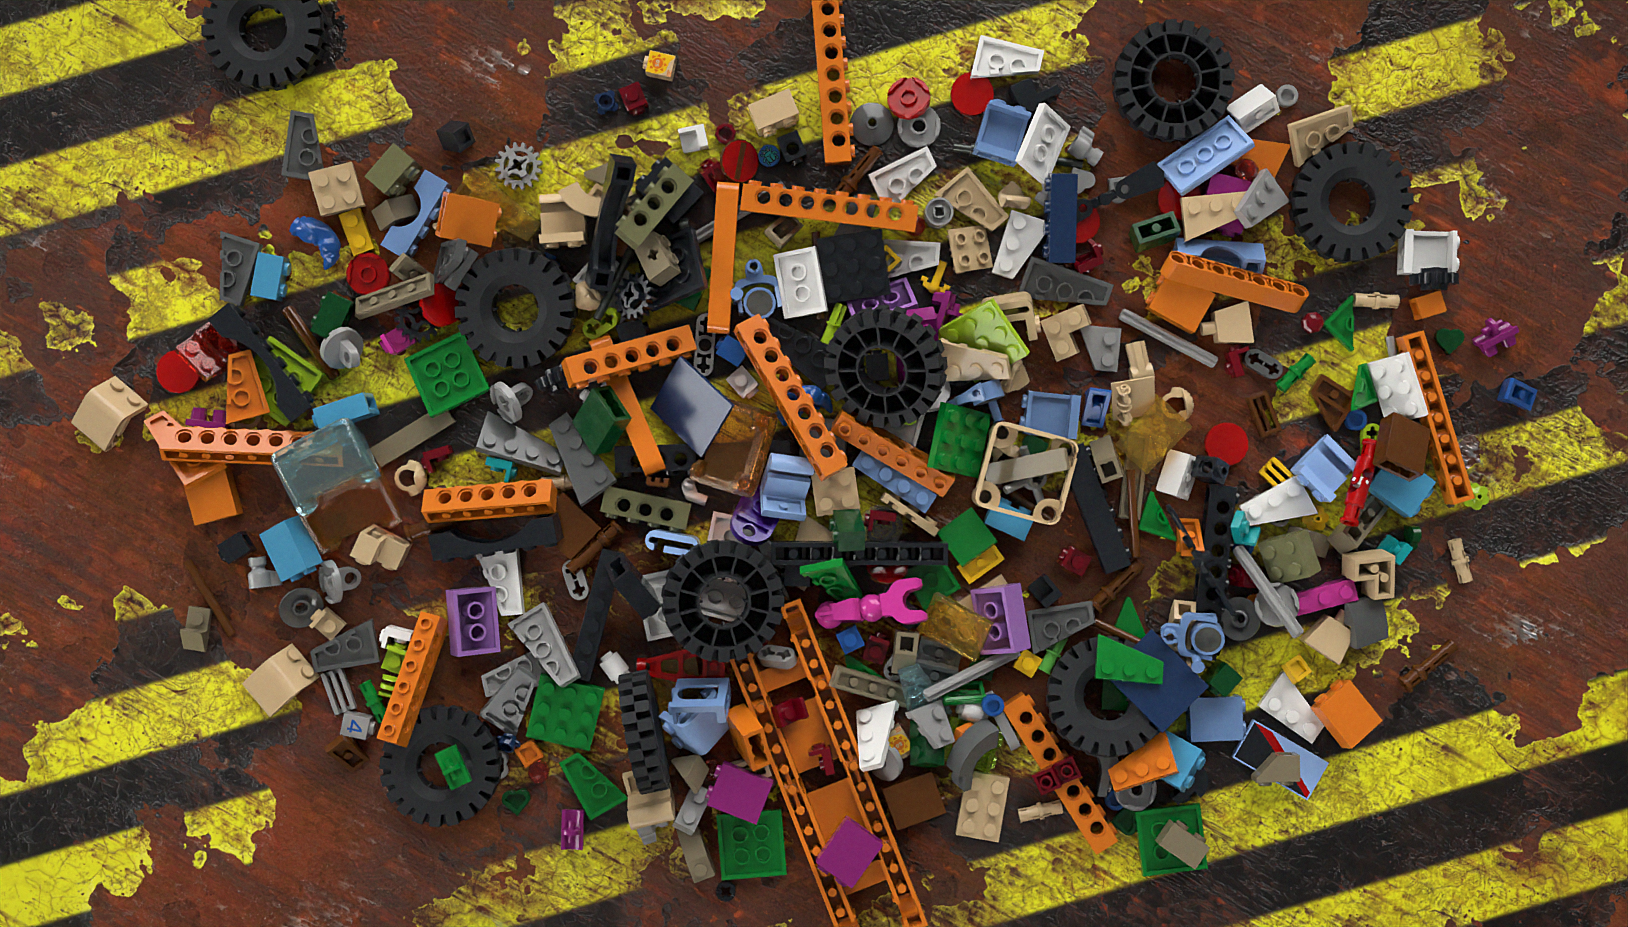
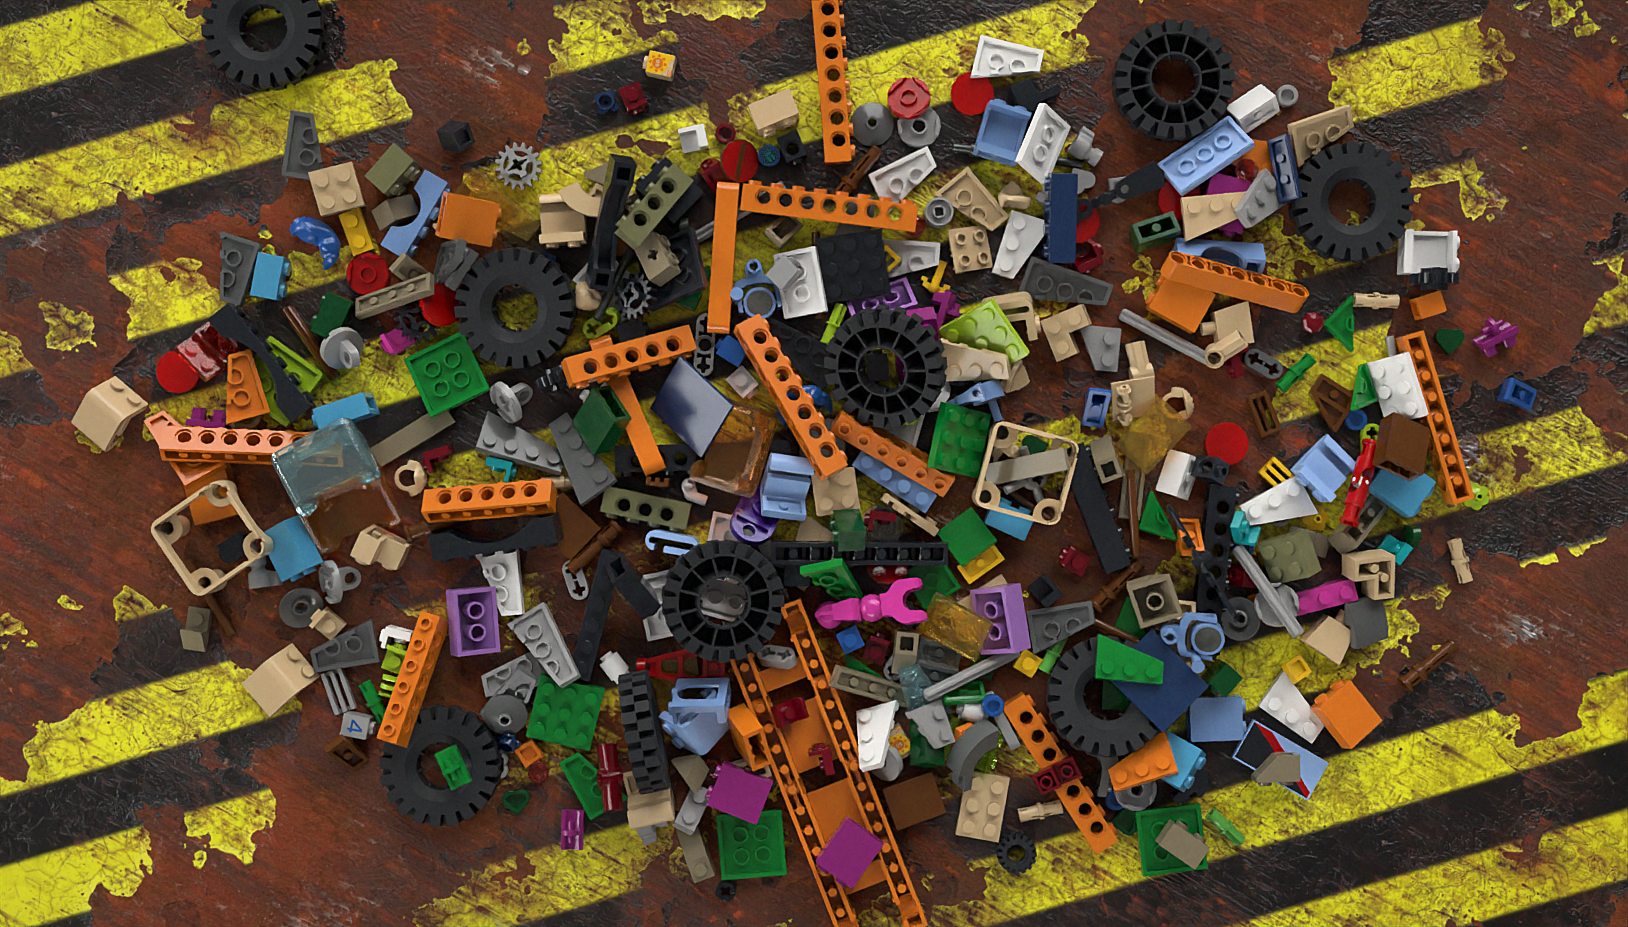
(171, 527): none -> tan piece
(508, 707): none -> dark grey dish
(610, 777): none -> dark red piece
(785, 272): none -> light grey brick
(1022, 864): none -> black tyre
(1051, 413): medium blue panel -> none
(1154, 599): none -> dark tan slope
(1225, 827): none -> bright green axle
(1226, 348): none -> tan piece
(1284, 169): none -> dark blue tile

